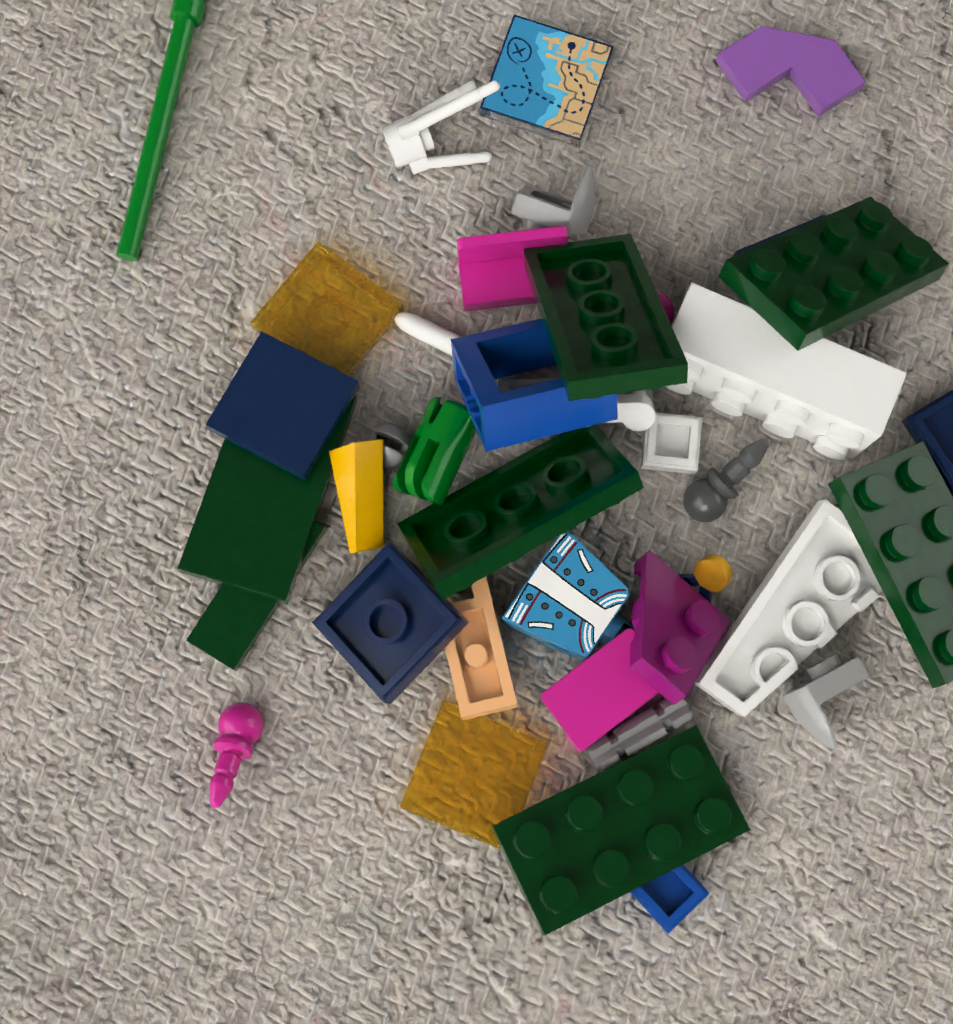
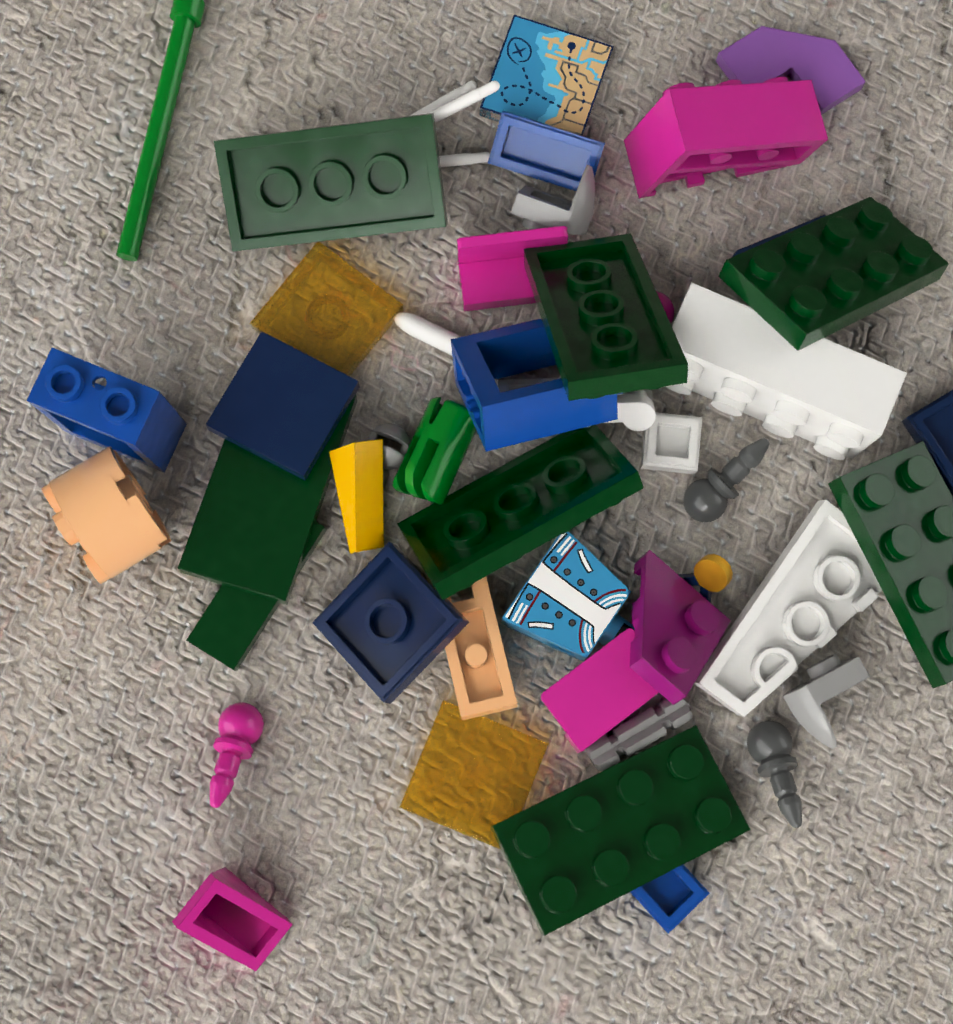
(105, 513): none -> light nougat brick
(119, 415): none -> blue window
(233, 919): none -> dark pink slope
(332, 182): none -> dark green plate
(543, 151): none -> tile
(723, 129): none -> dark pink wedge
(771, 747): none -> dark grey bar

